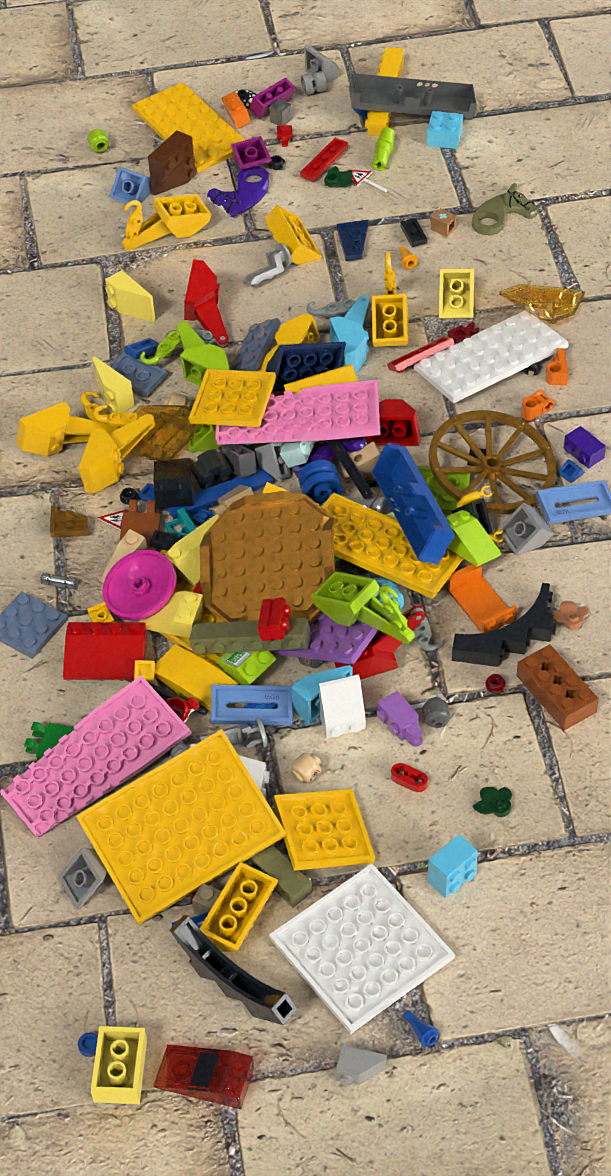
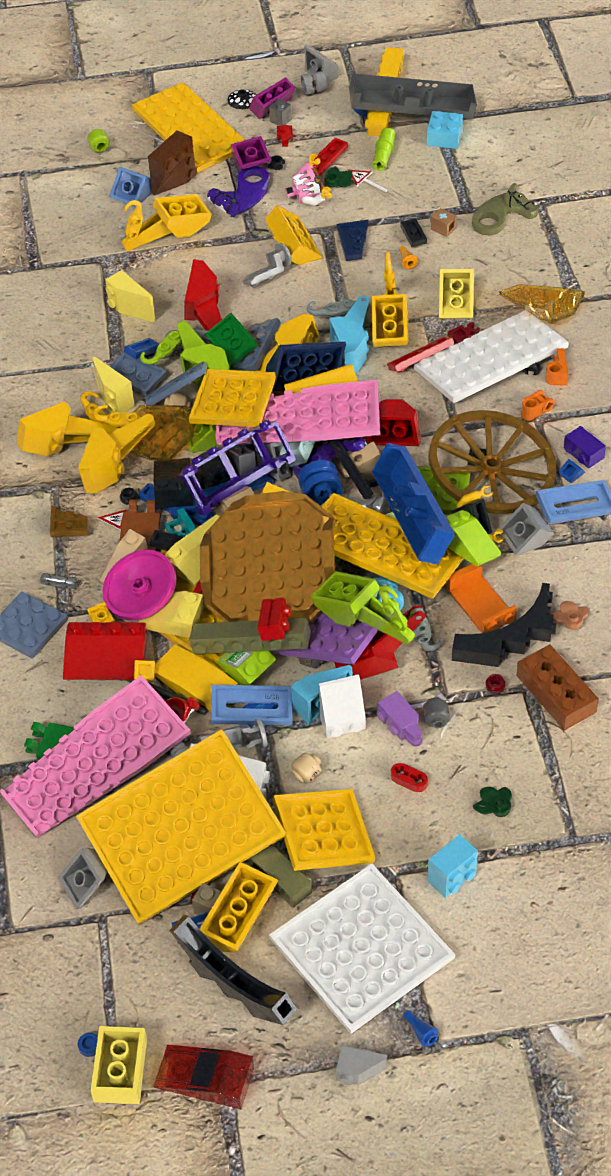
(177, 383): none -> sand blue tile
(233, 338): none -> green tile
(236, 109): orange brick -> none
(236, 483): none -> dark purple windscreen
(307, 184): none -> torso

